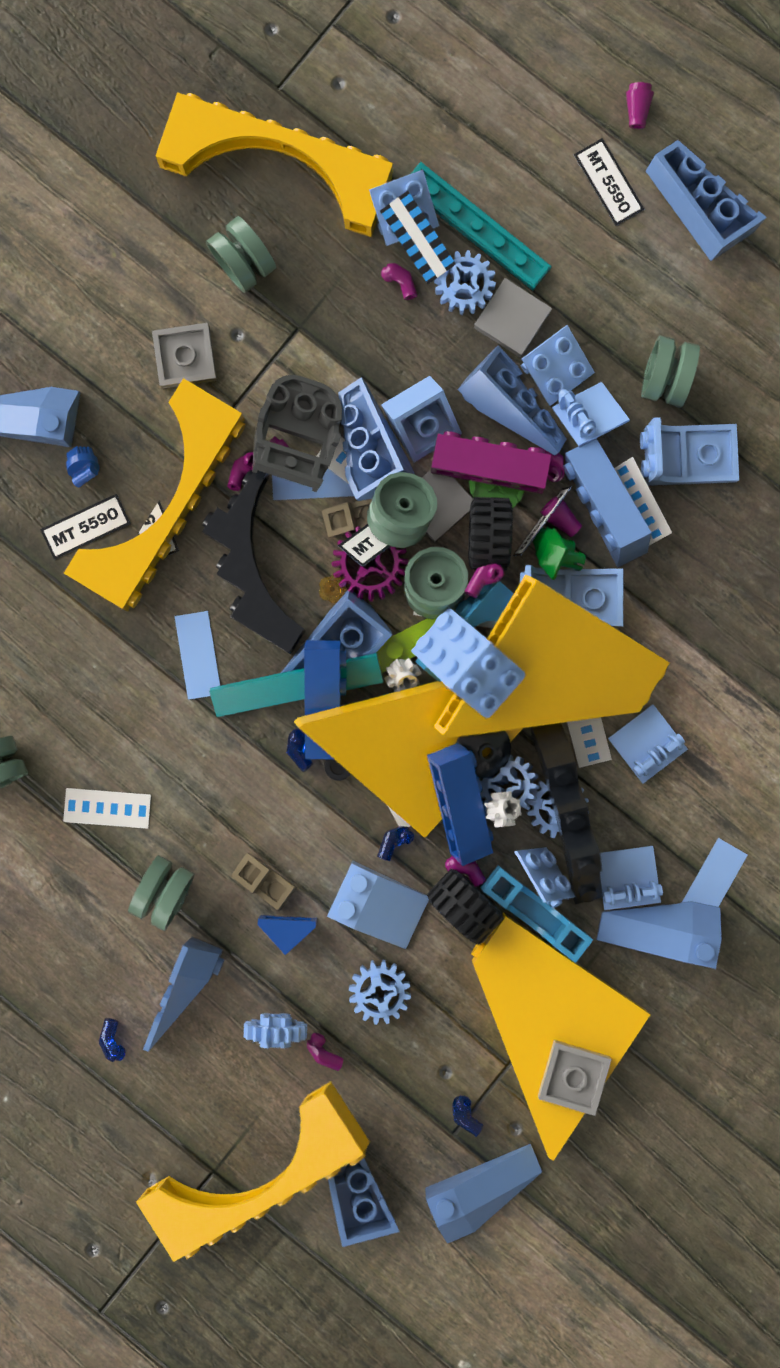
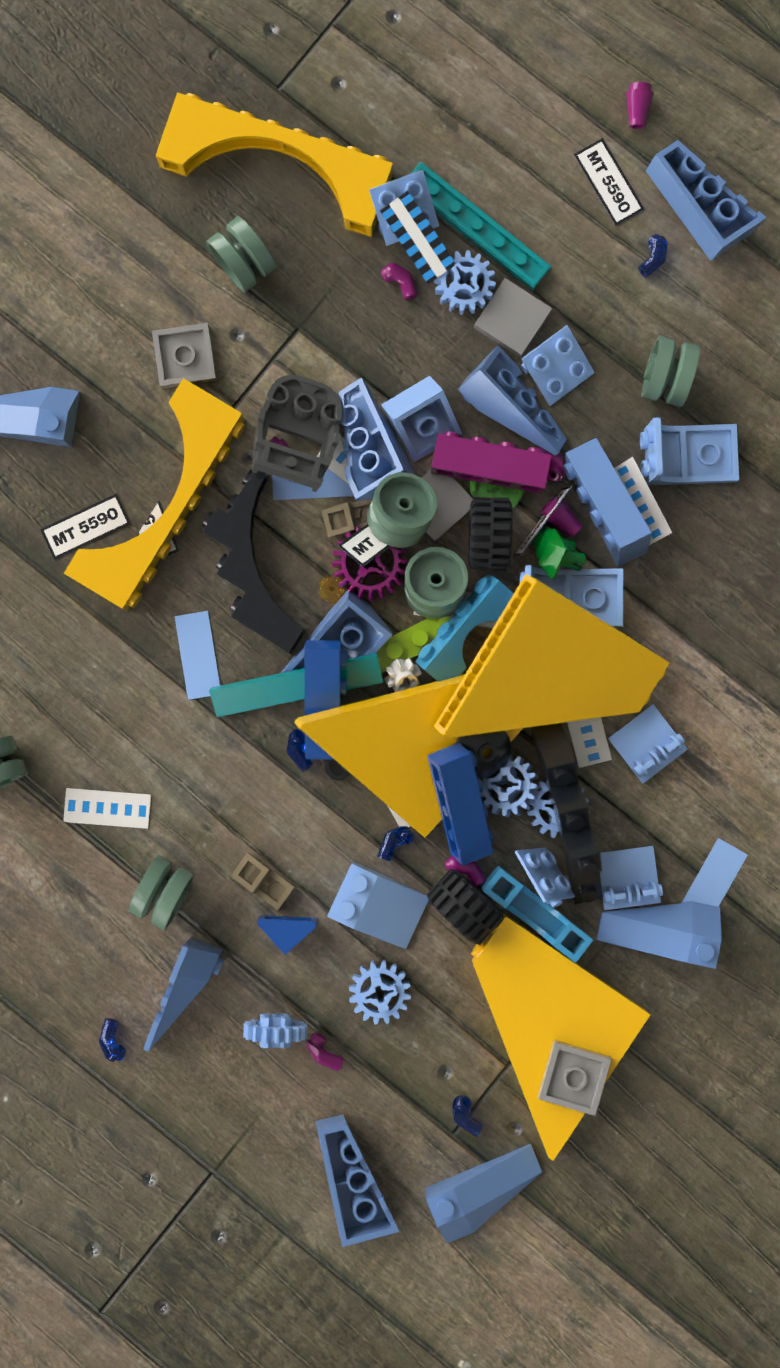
(82, 465): blue piece -> none
(190, 1218): yellow arch -> none
(239, 470): magenta arm -> none
(468, 663): light blue bracket -> none
(484, 576): magenta arm -> none
(503, 809): white gear -> none
(589, 413): light blue hinge -> none
(657, 258): none -> clear blue arm

